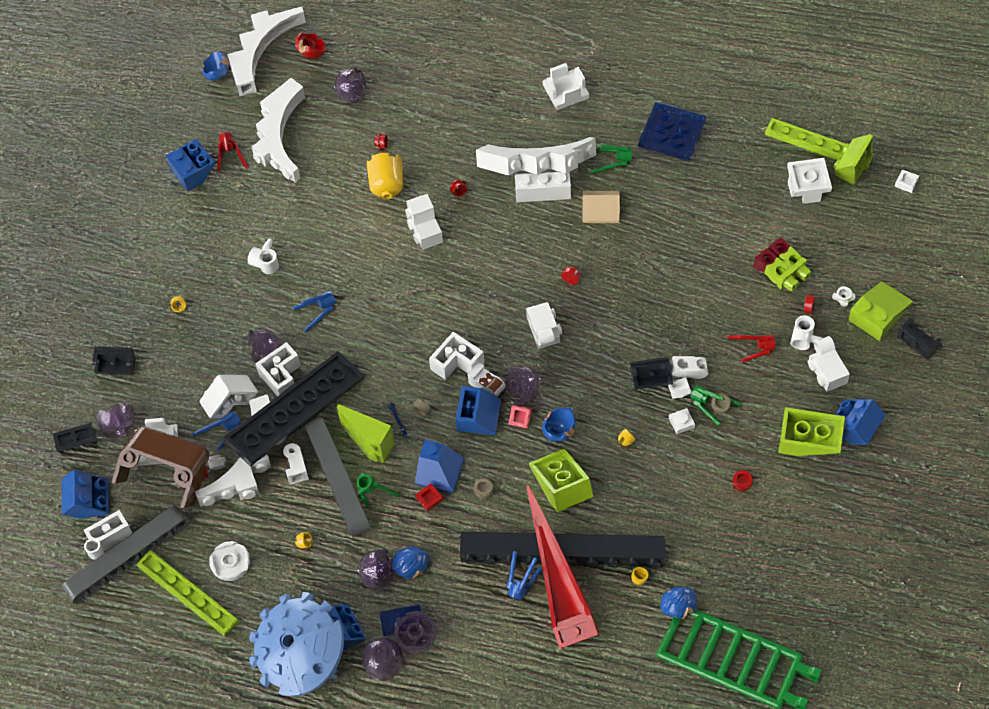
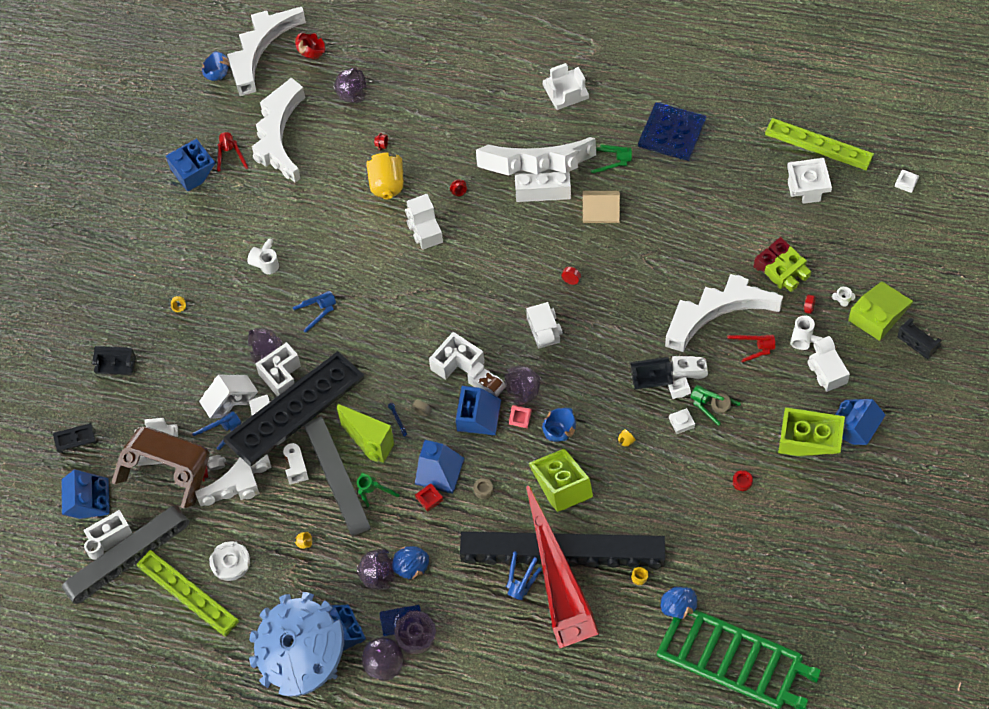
(116, 420): clear purple cylinder -> none
(713, 303): none -> white arch
(854, 159): lime slope -> none

